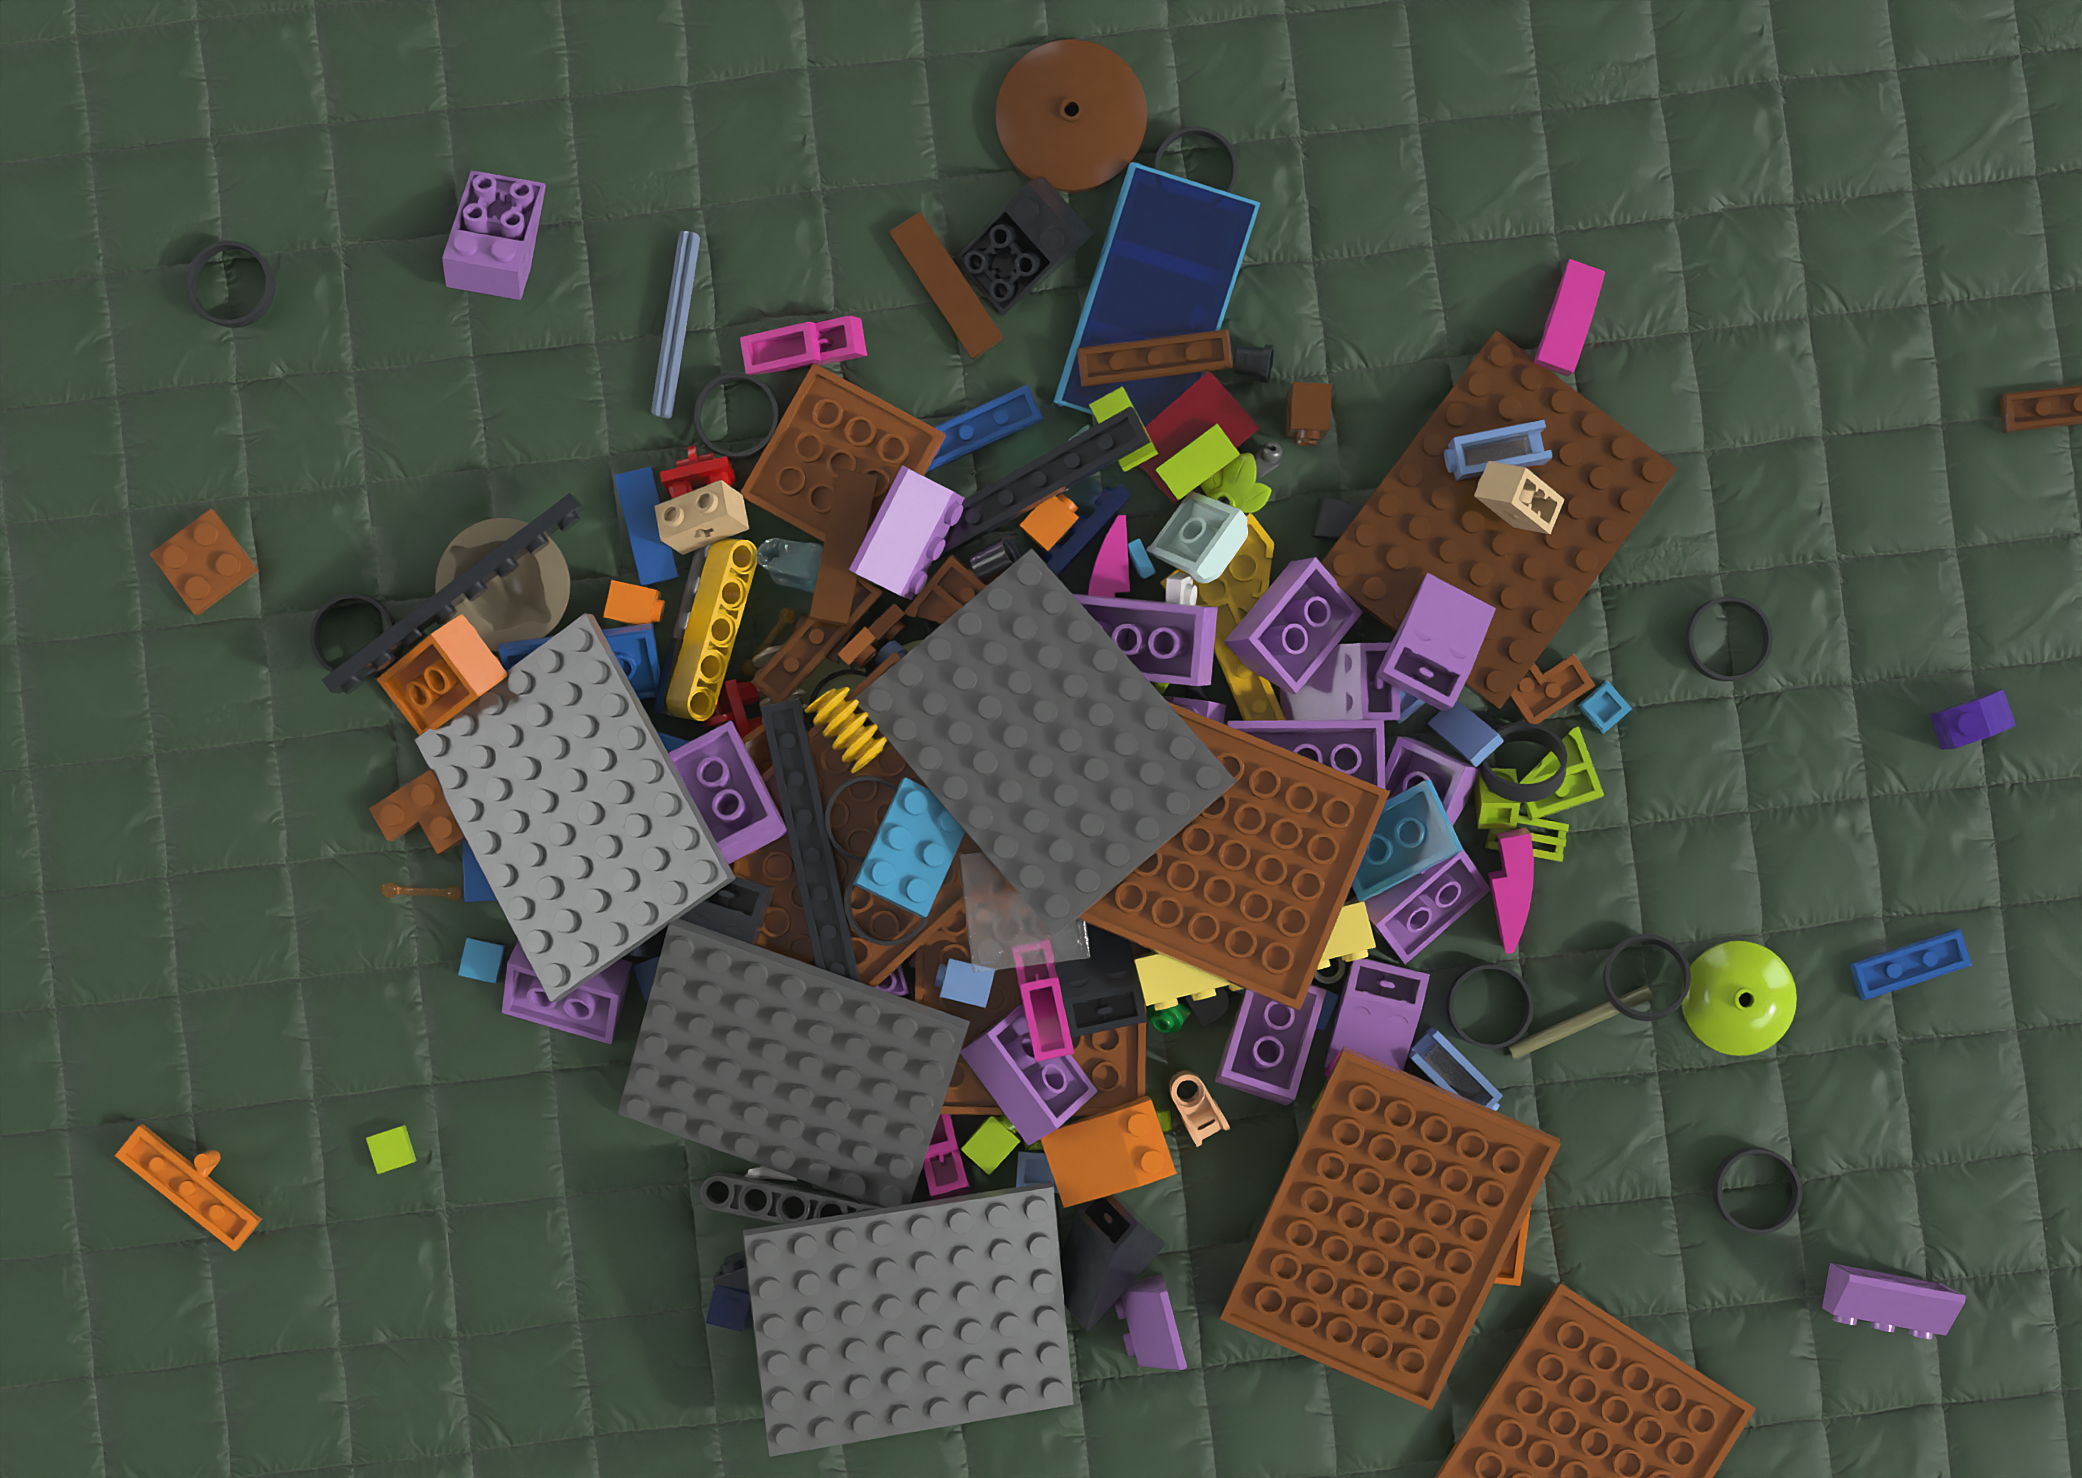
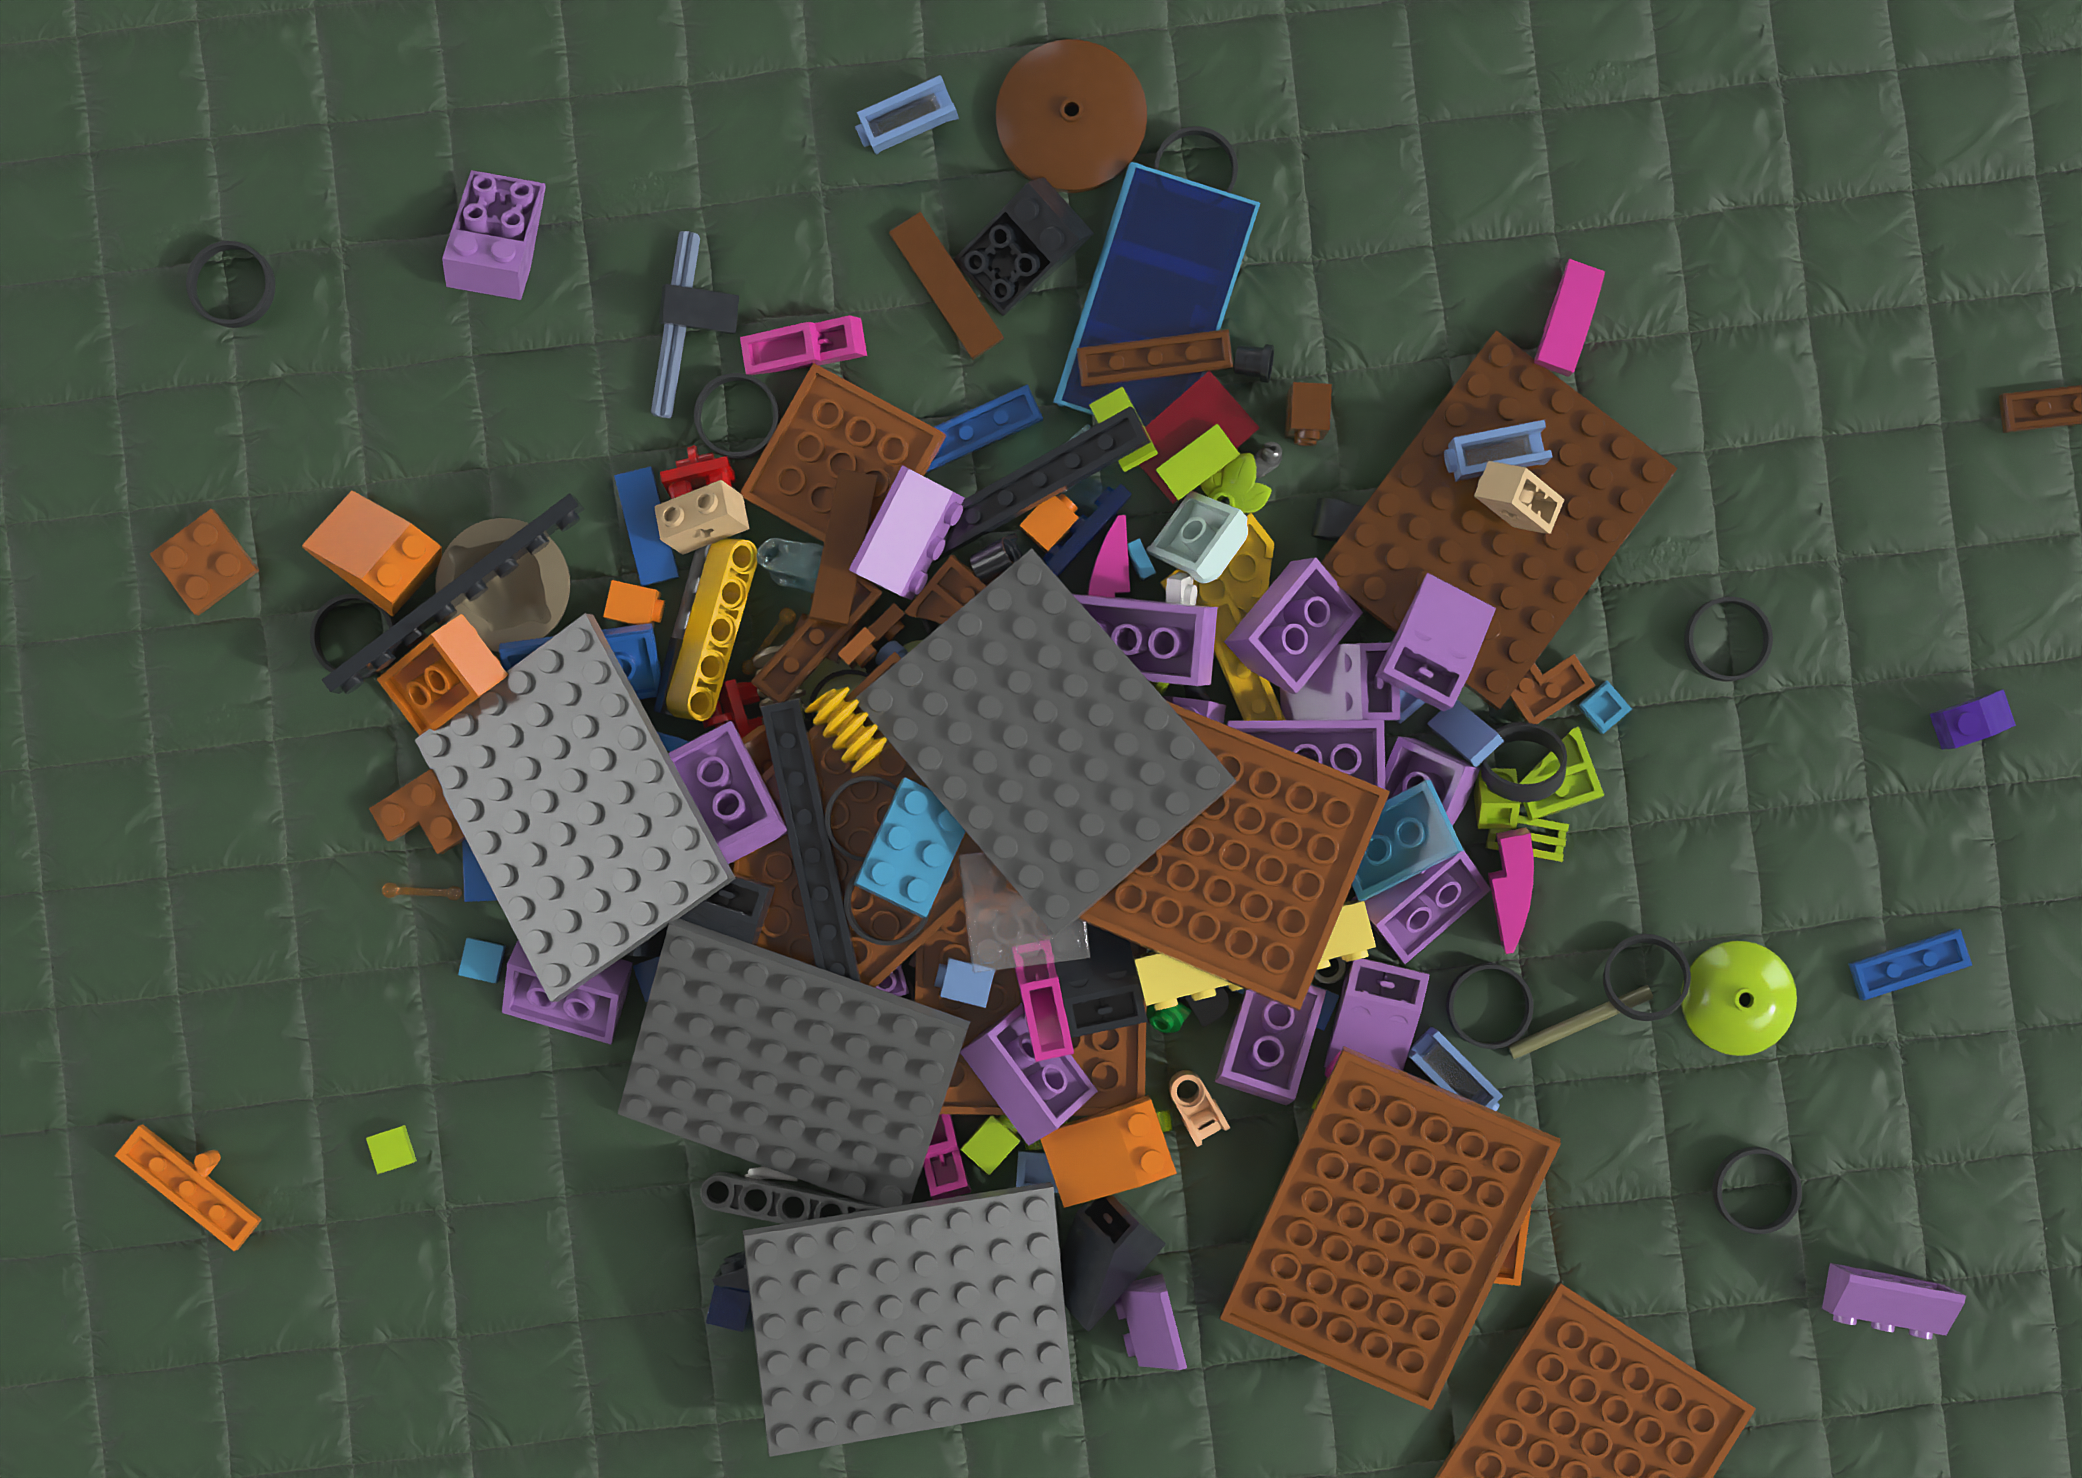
(374, 551): none -> orange slope
(699, 309): none -> black tile
(906, 115): none -> medium blue window

